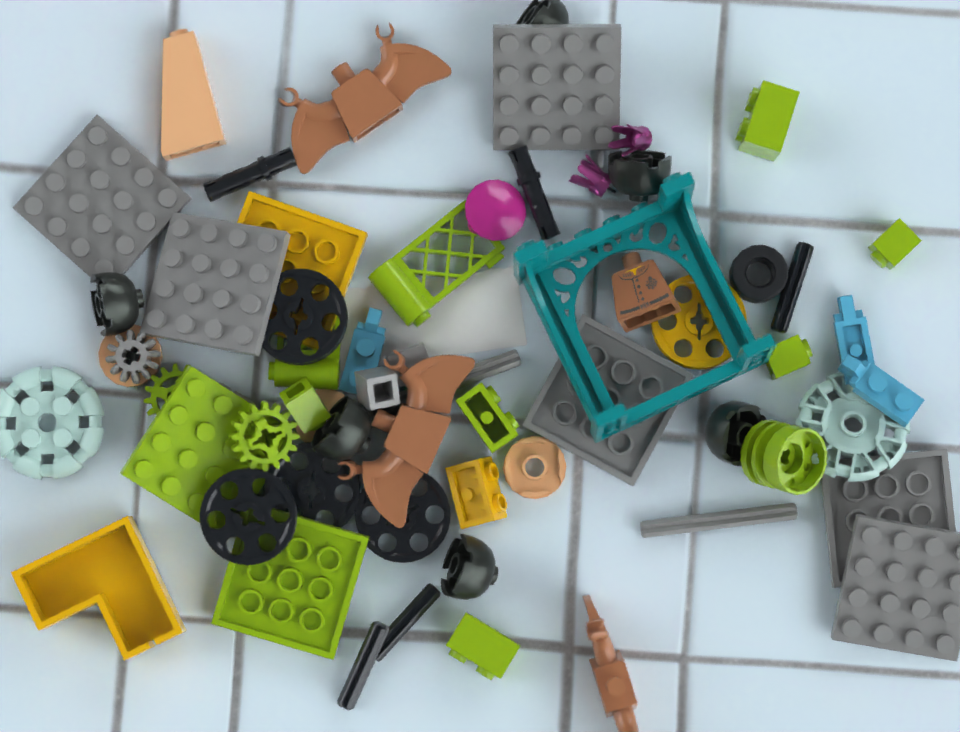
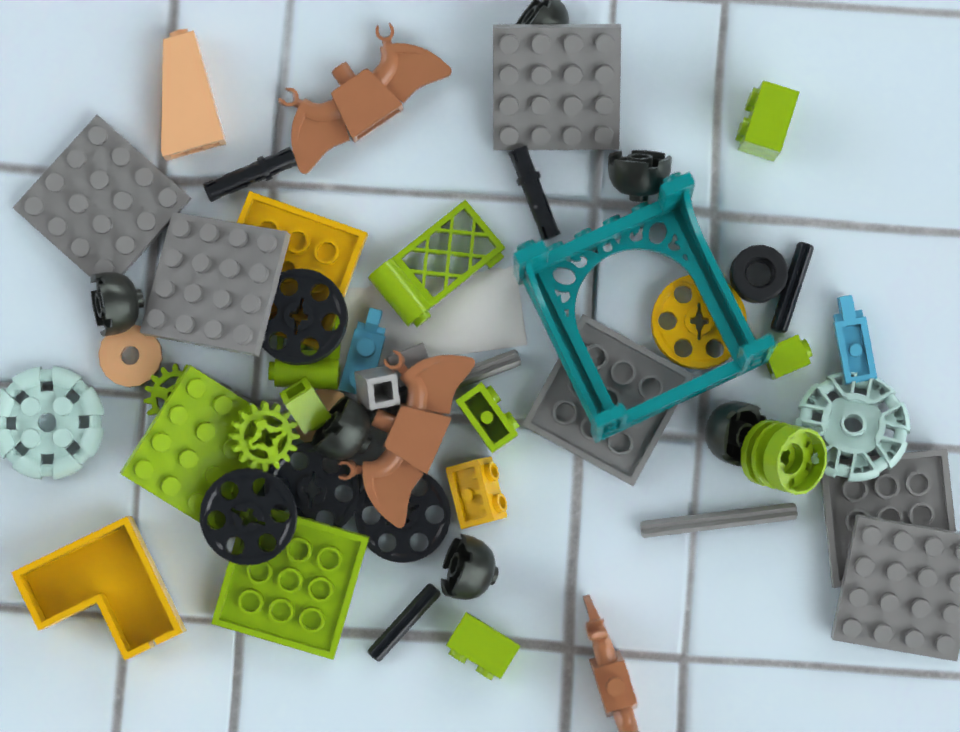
(131, 345): light grey gear -> none
(363, 665): black axle -> none
(495, 210): dark pink dish -> none
(521, 481): light nougat tile -> none
(597, 180): flat silver piece -> none
(636, 138): flat silver piece -> none
(641, 293): nougat torso -> none
(881, 390): medium azure hinge -> none
(893, 245): lime brick -> none

